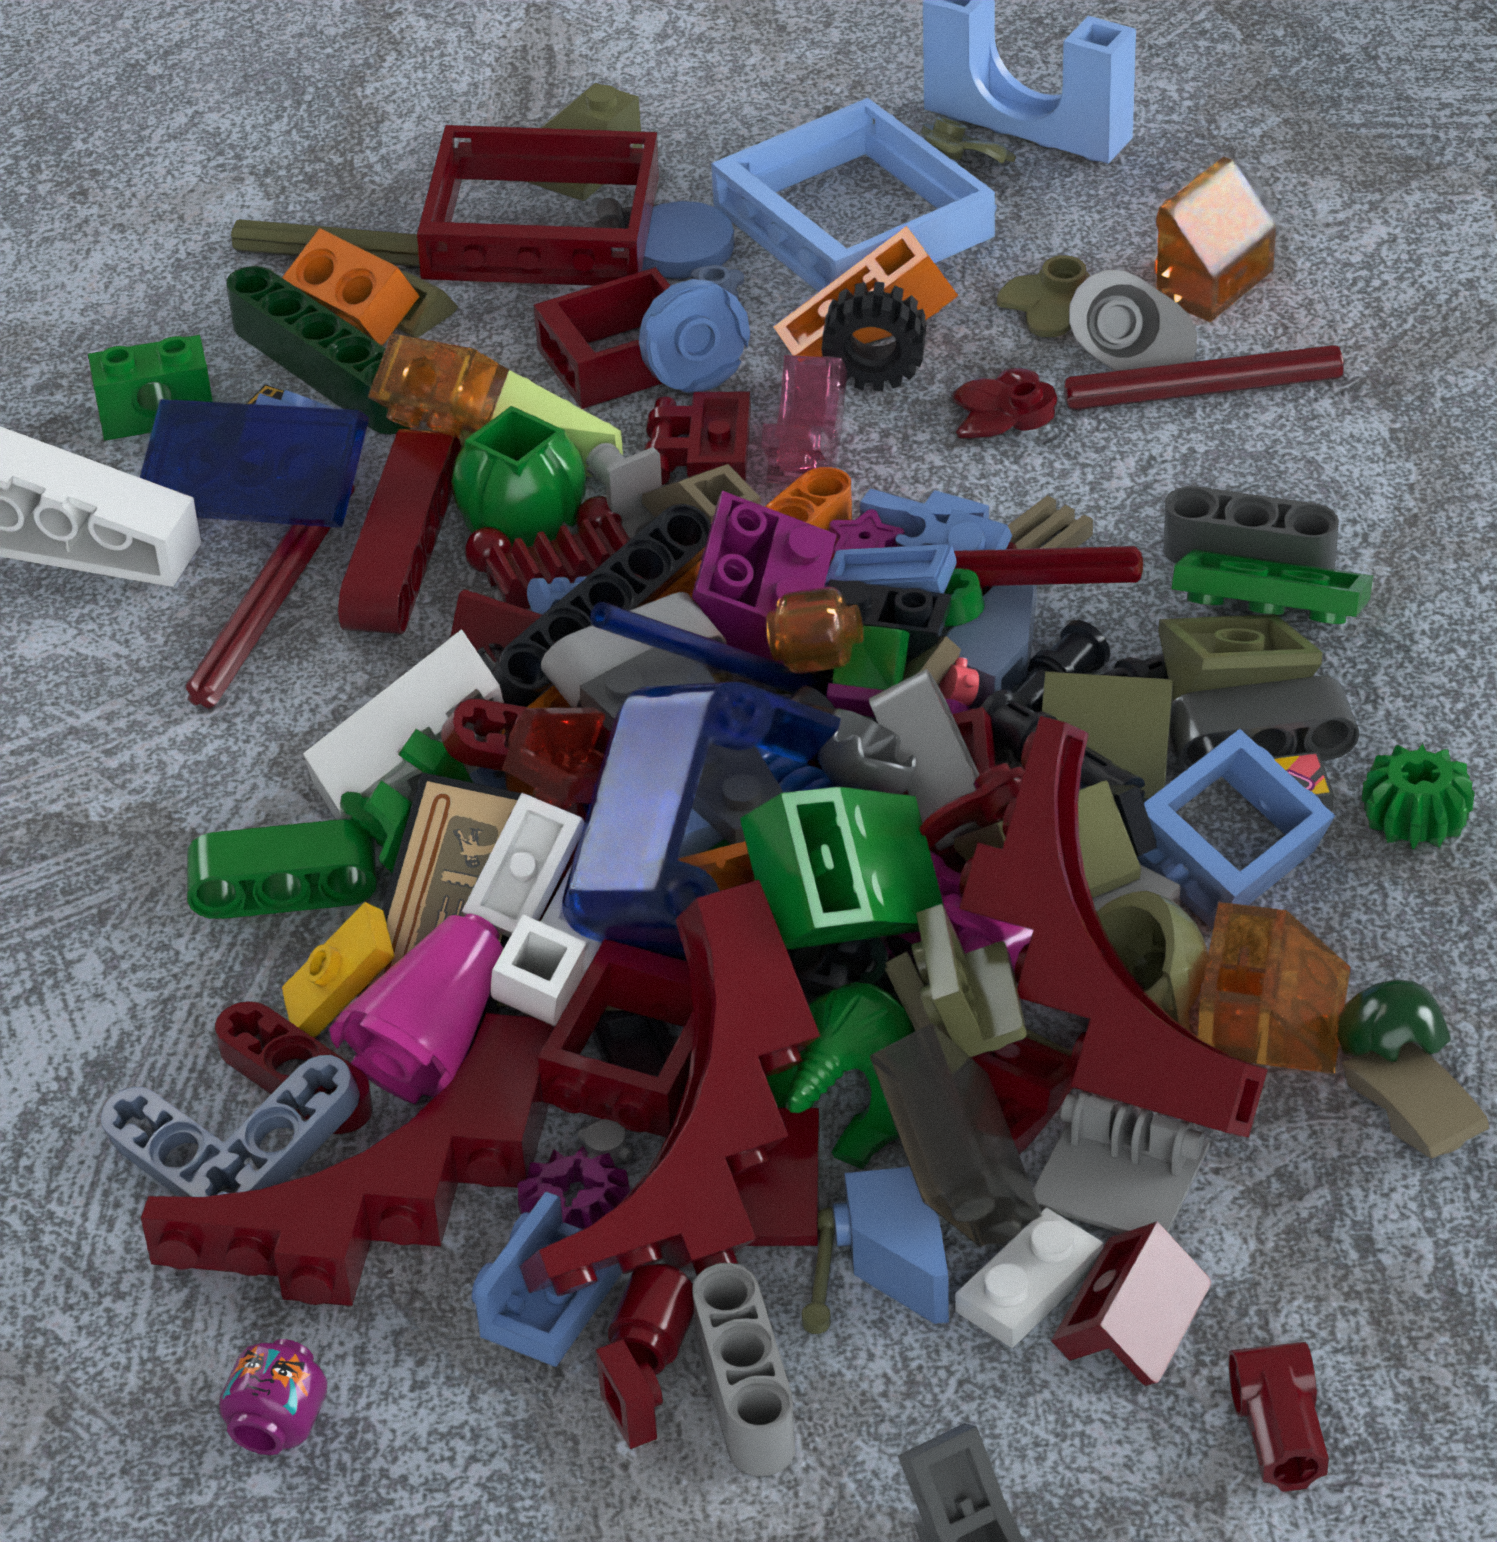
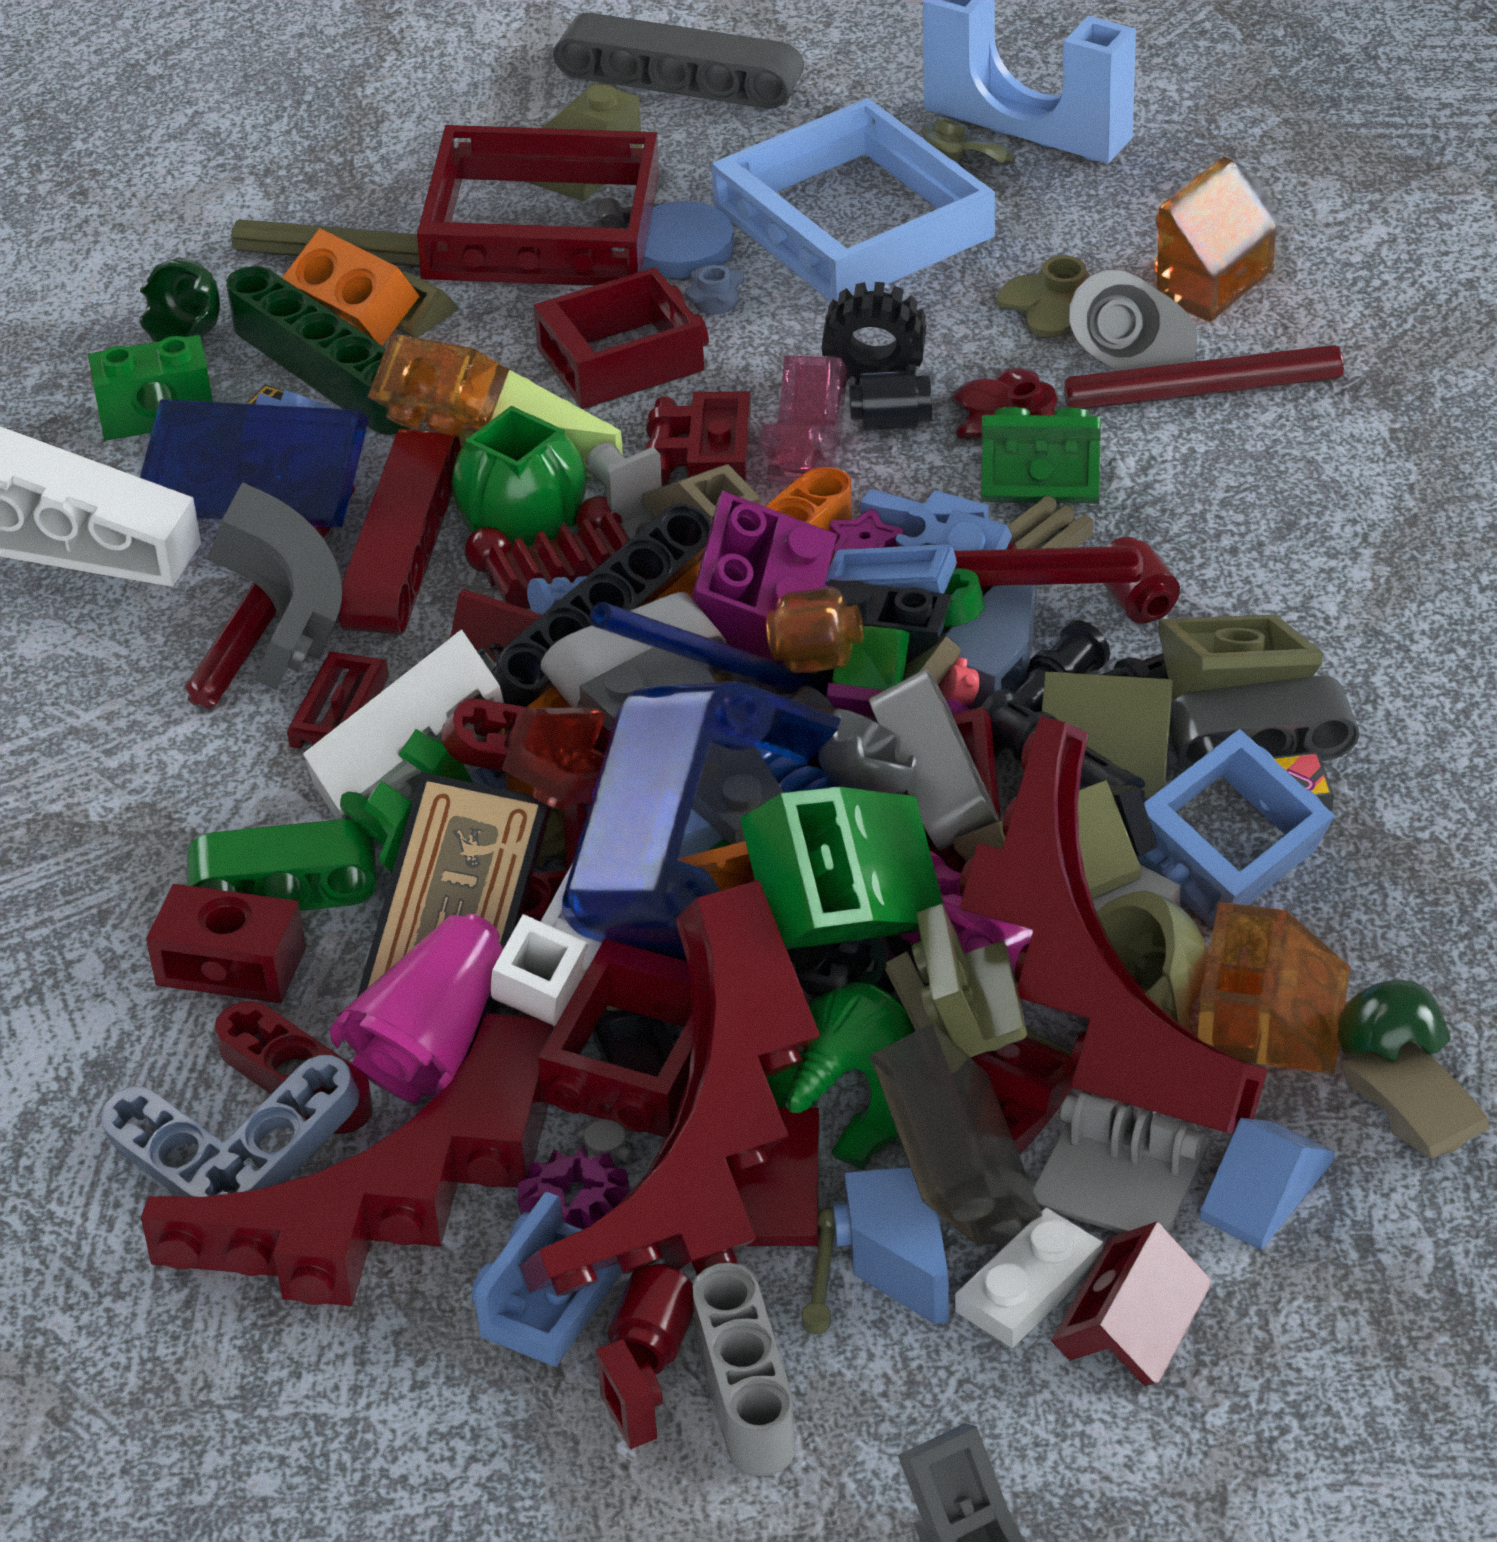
(180, 300): none -> dark green hair
(226, 943): none -> dark red brick
(273, 1396): magenta head -> none
(292, 566): none -> dark grey arch
(338, 970): yellow plate -> none
(369, 670): none -> dark red tile
(524, 864): white plate -> none
(679, 60): none -> dark grey beam
(694, 336): medium blue tile -> none
(891, 400): none -> black brick
(897, 263): orange slope -> none
(984, 806): dark red plate -> none
(1041, 456): none -> green bracket
(1153, 594): none -> dark red brick
(1249, 527): dark grey beam -> none
(1262, 1180): none -> medium blue slope
(1272, 585): green plate -> none
(1279, 1398): dark red piece -> none
(1418, 796): green gear -> none

